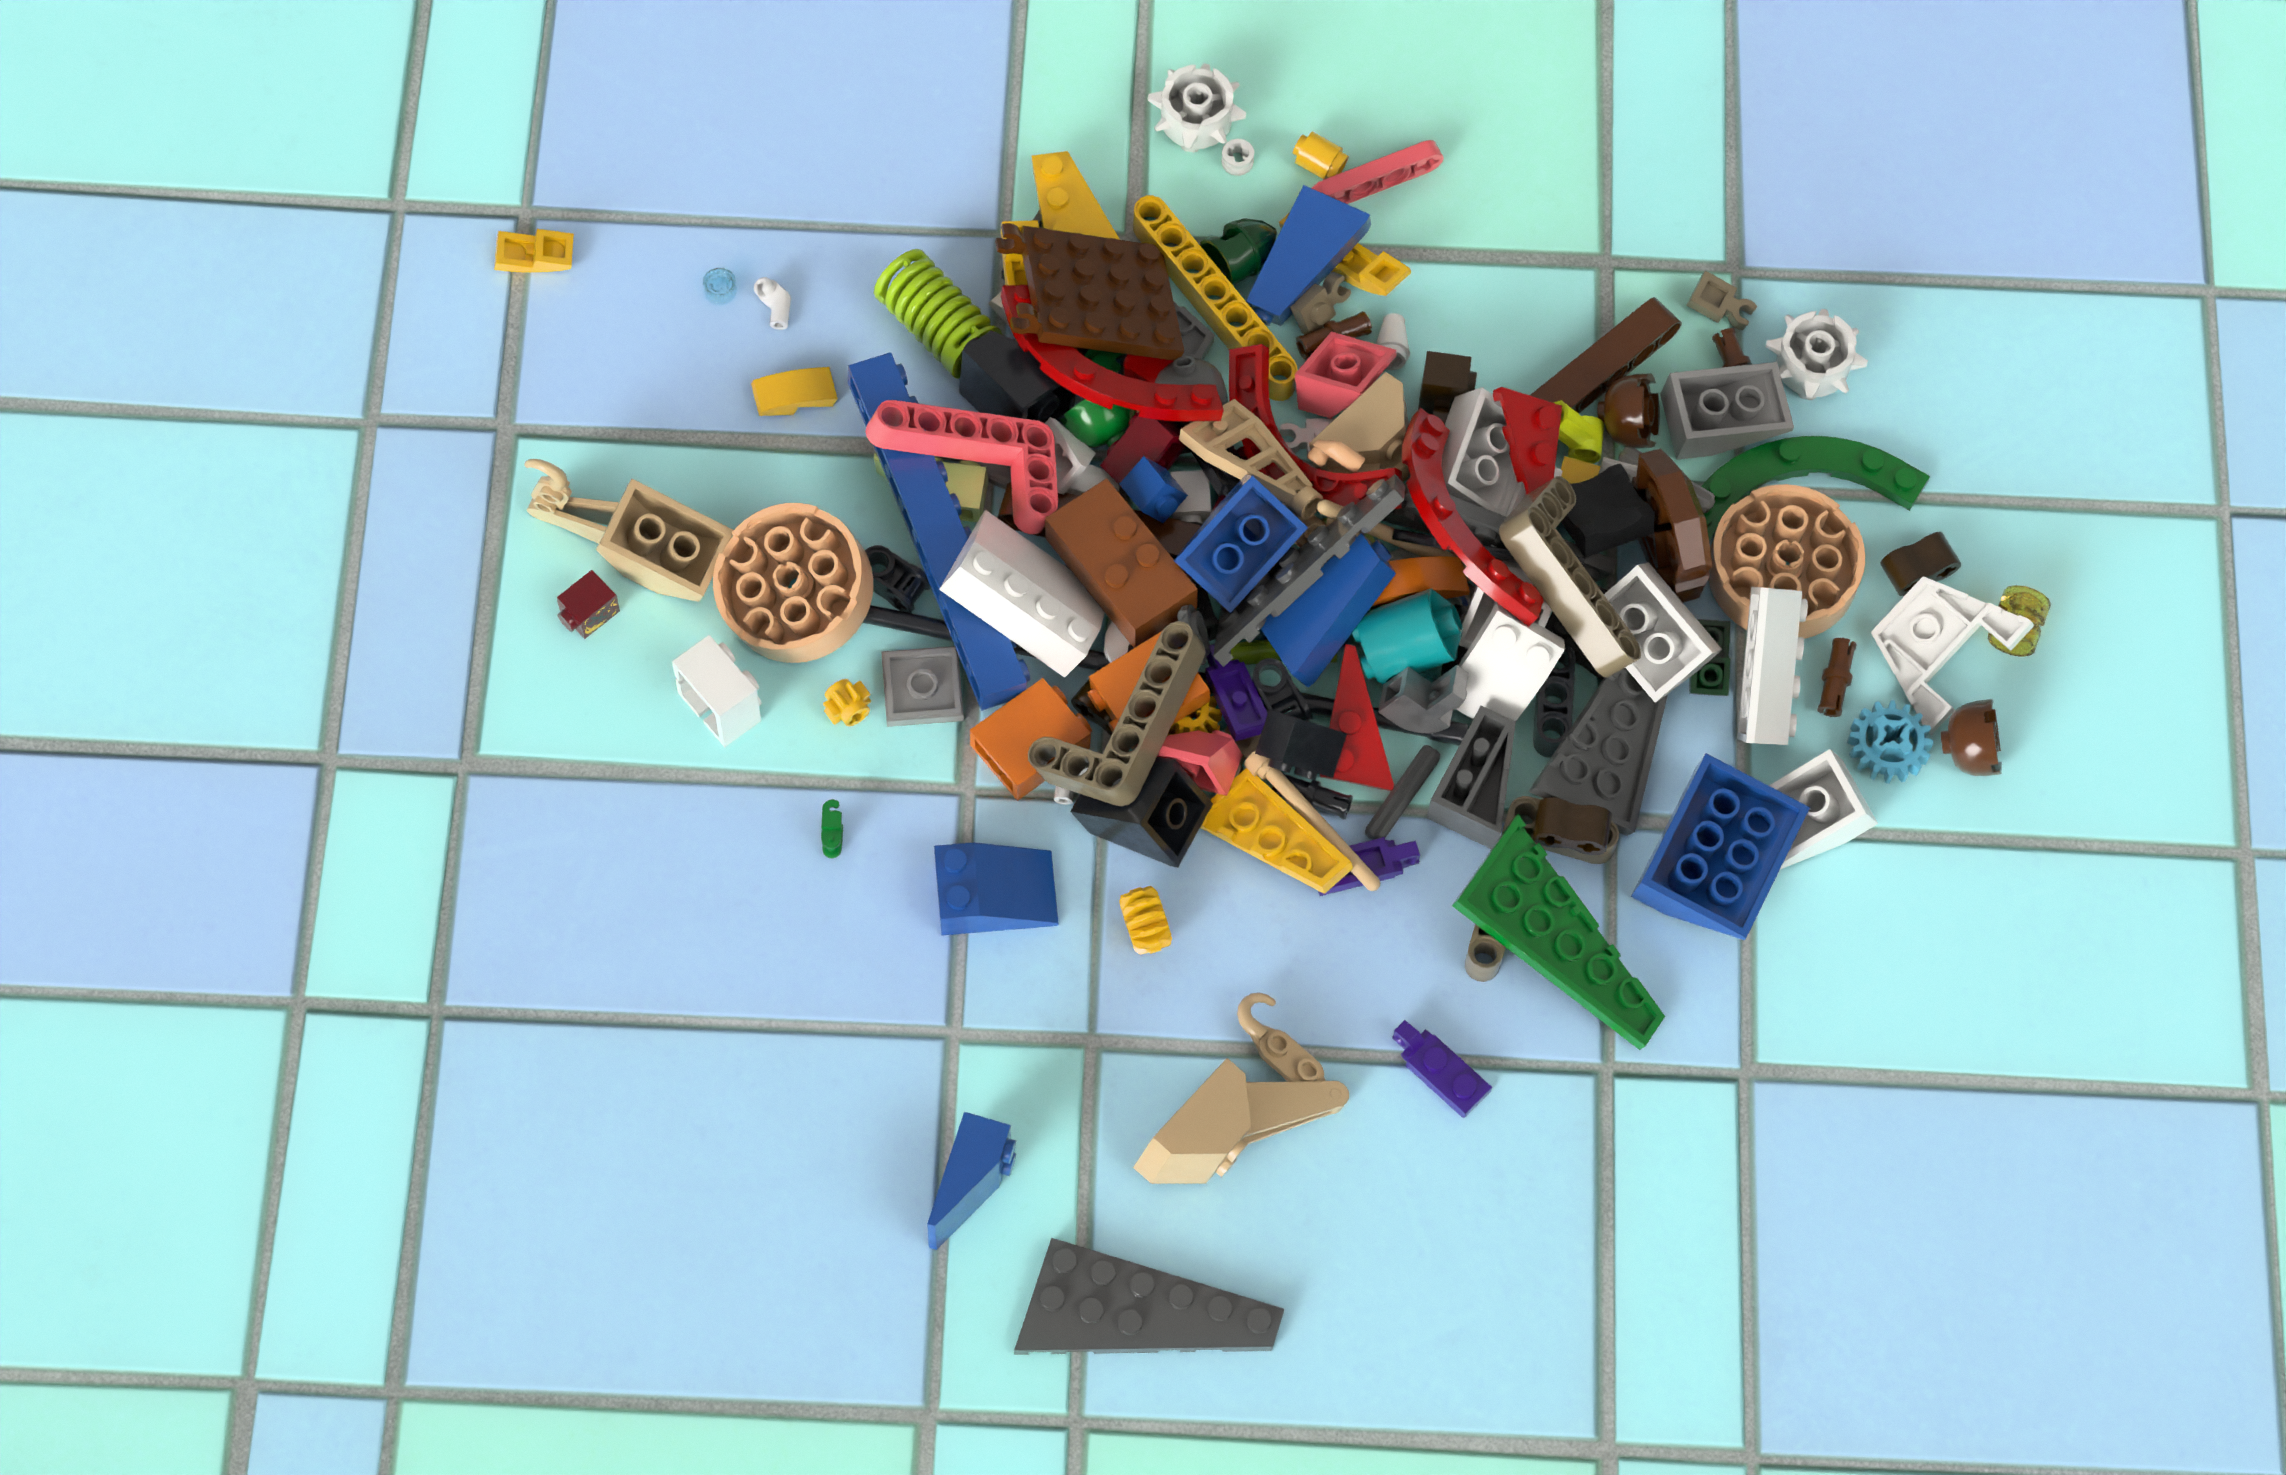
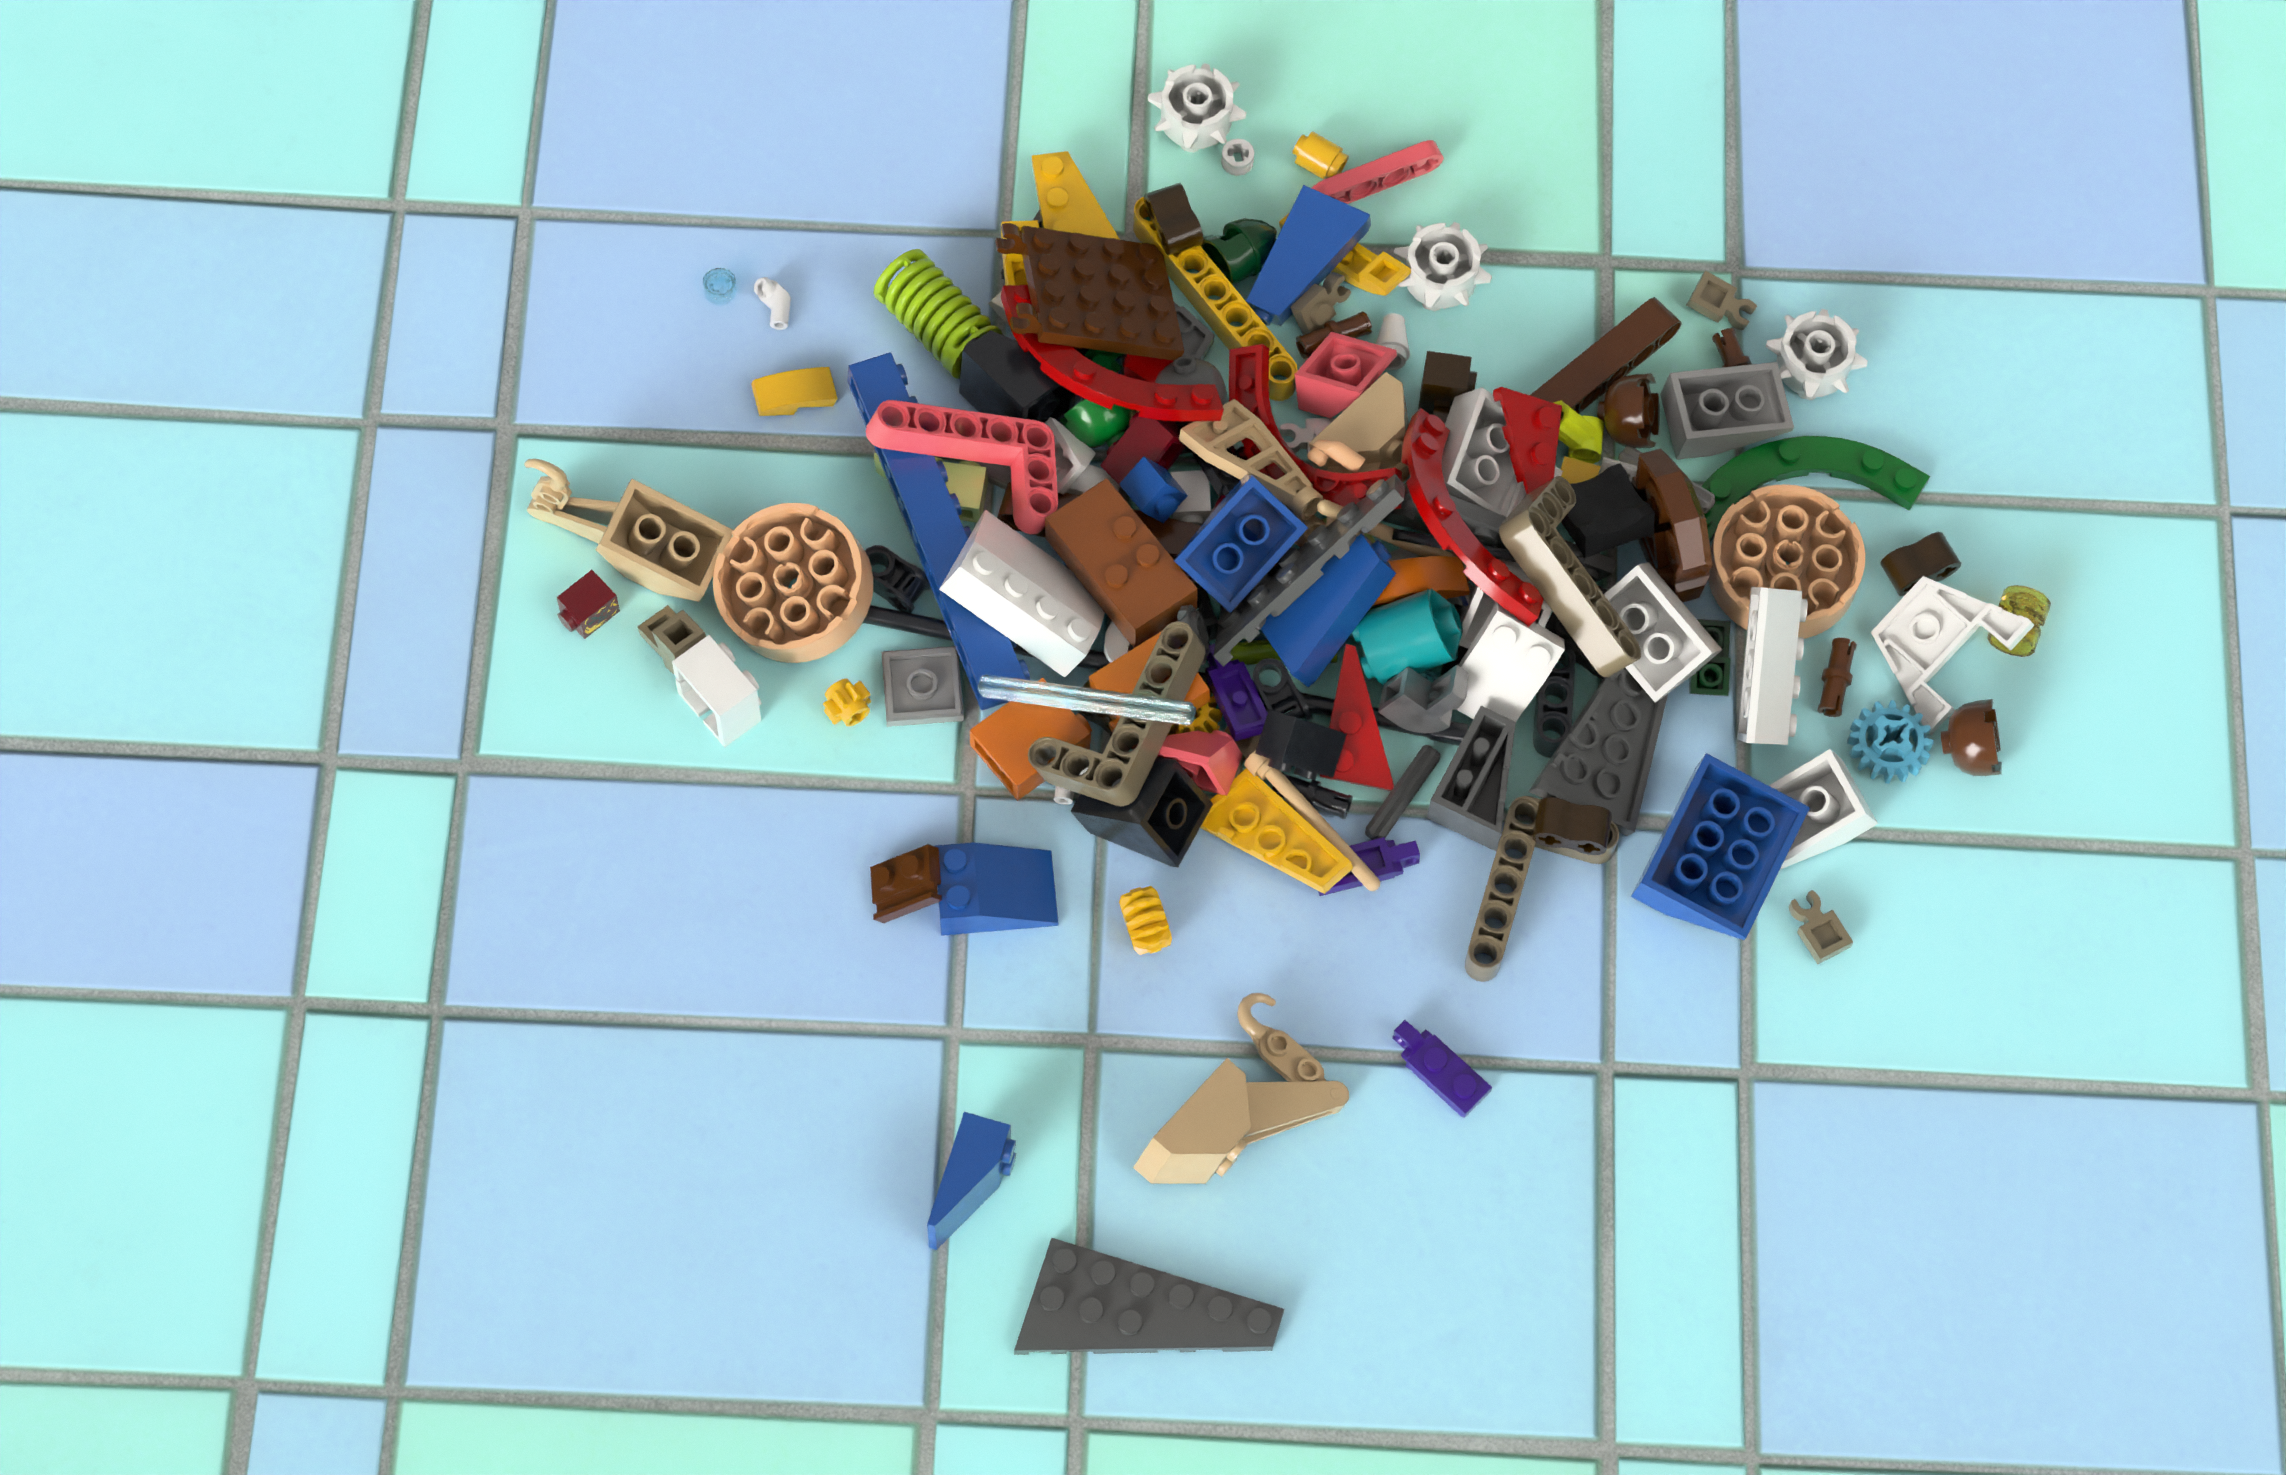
(539, 253): yellow slope -> none
(670, 634): none -> dark tan brick
(831, 829): green piece -> none
(906, 883): none -> reddish brown plate
(1087, 699): none -> clear light blue axle
(1173, 219): none -> dark brown axle
(1443, 266): none -> white brick
(1548, 927): green wing -> none
(1821, 932): none -> dark tan plate

